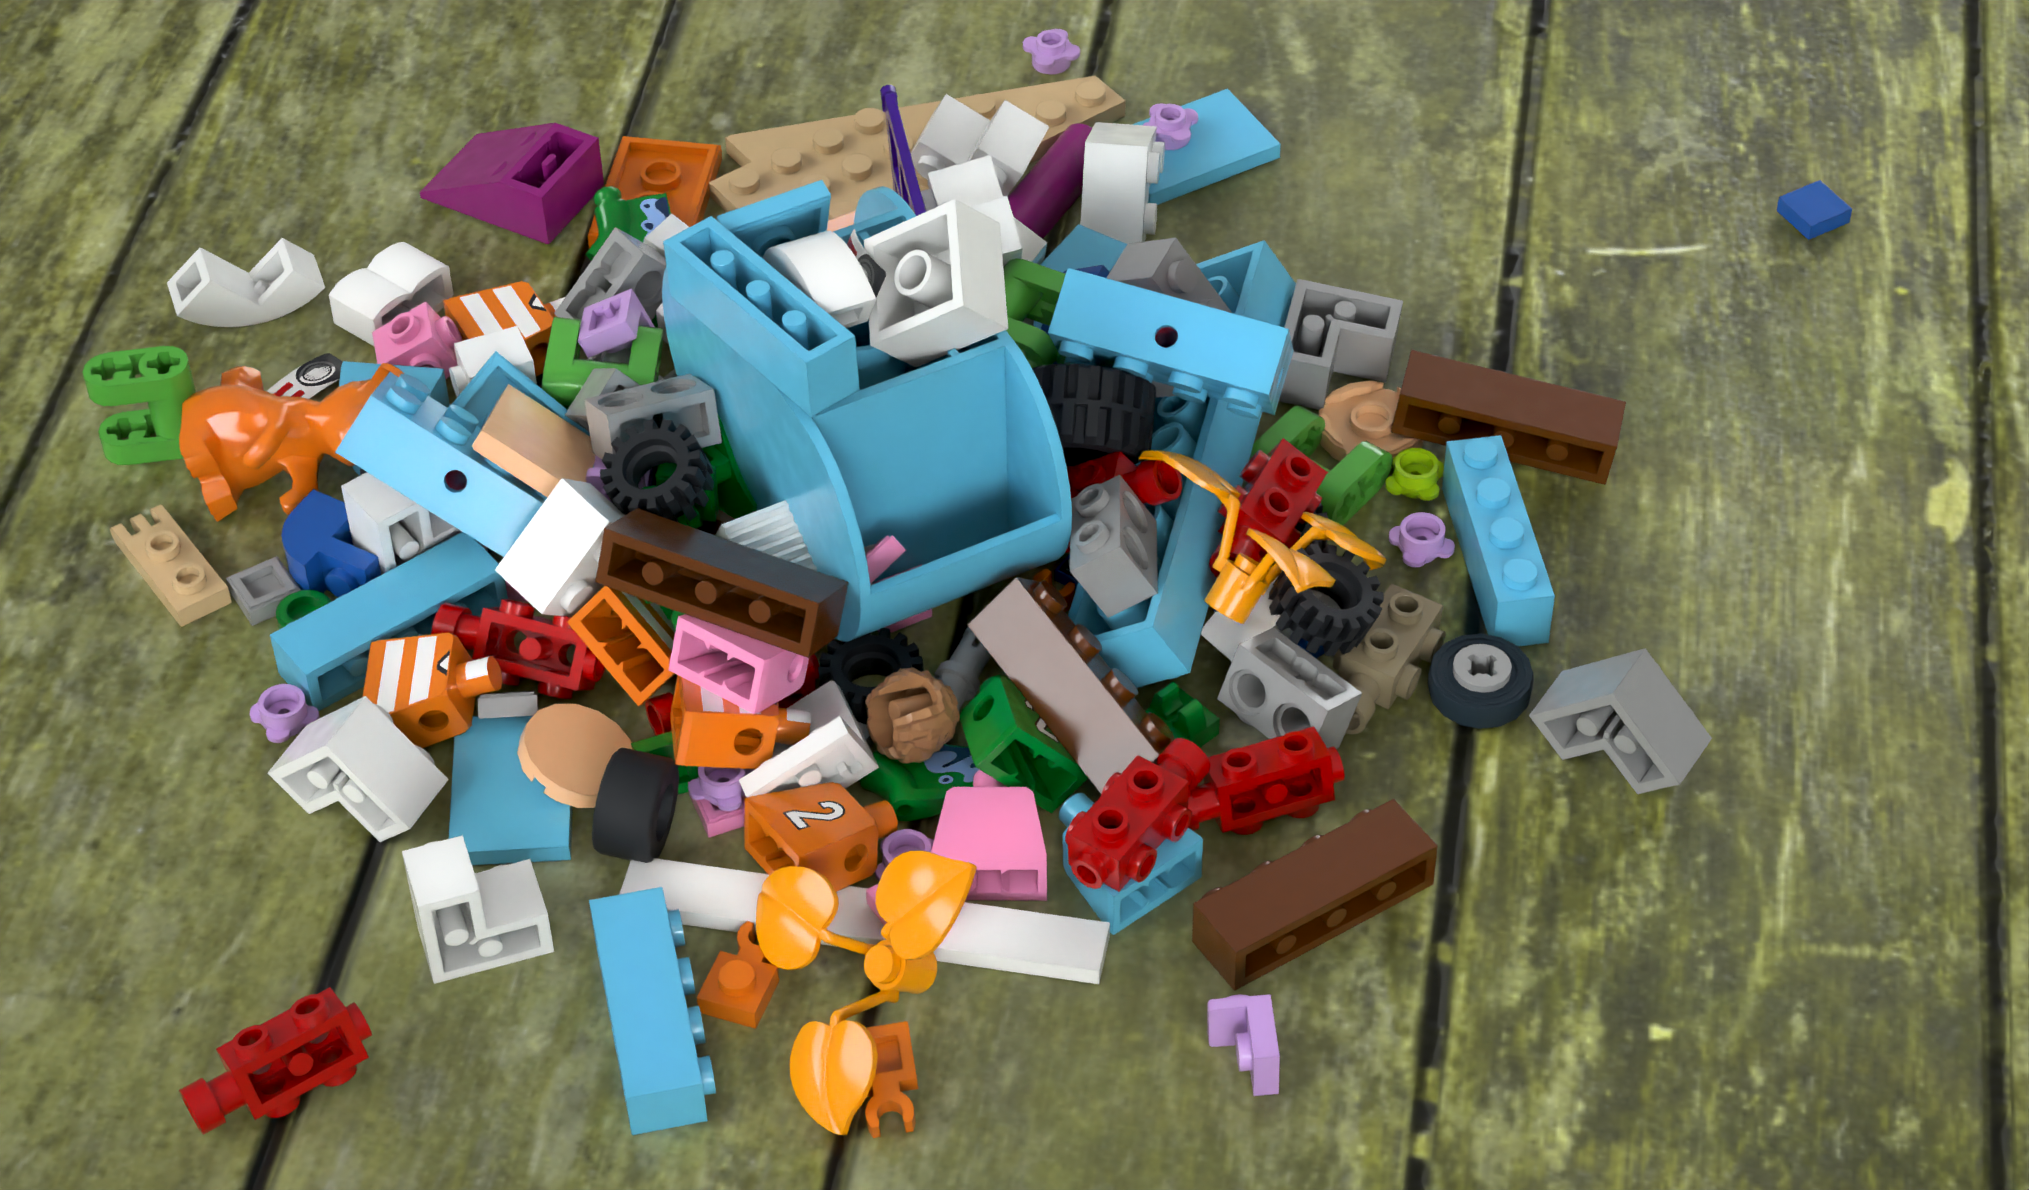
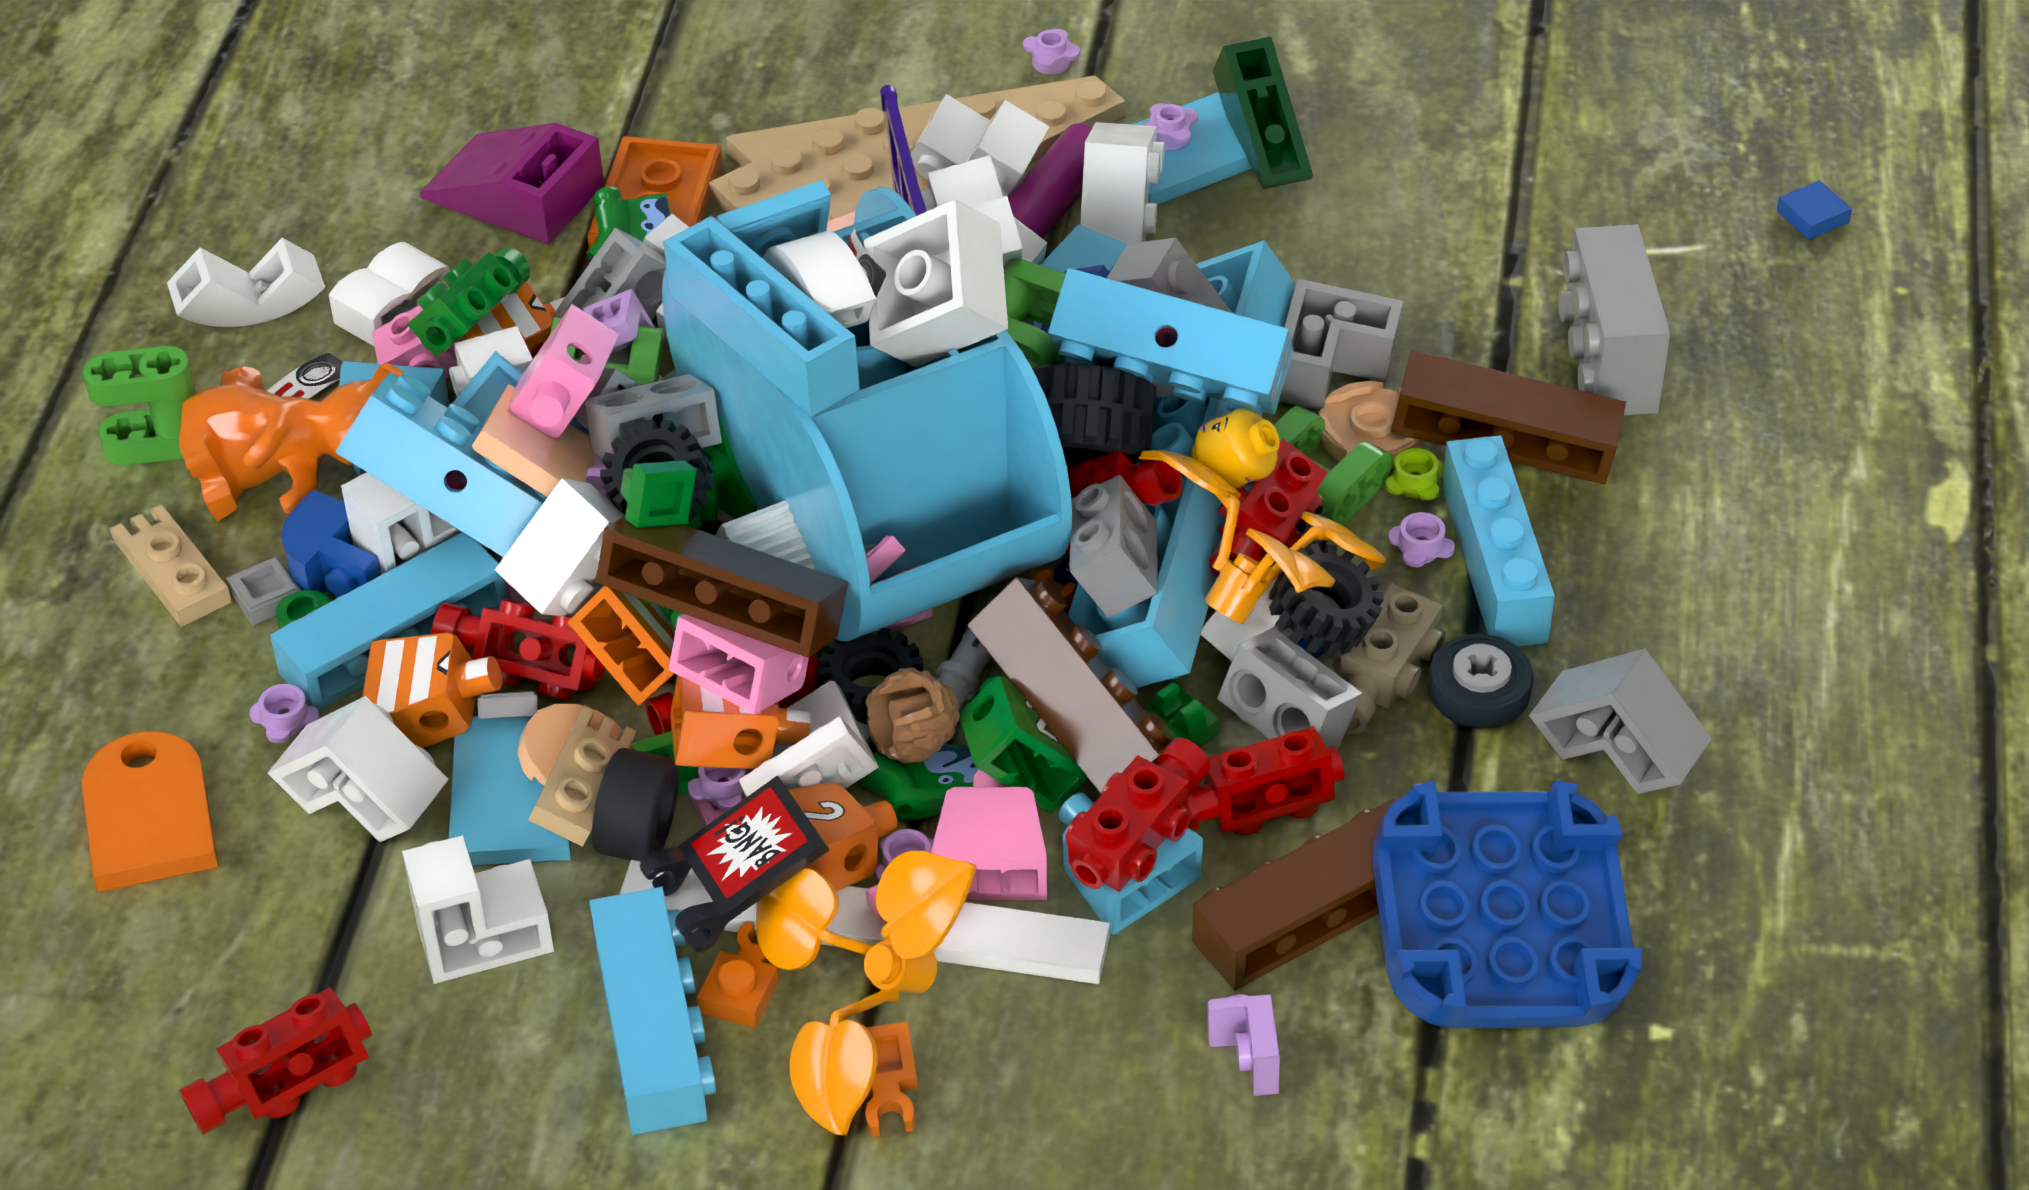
(149, 817): none -> orange tile
(468, 298): none -> green brick
(557, 384): none -> bright pink torso
(573, 785): none -> tan hinge
(658, 493): none -> green tile
(737, 860): none -> flag
(1238, 446): none -> yellow head
(1261, 112): none -> dark green slope
(1503, 908): none -> blue tile
(1615, 317): none -> light grey brick

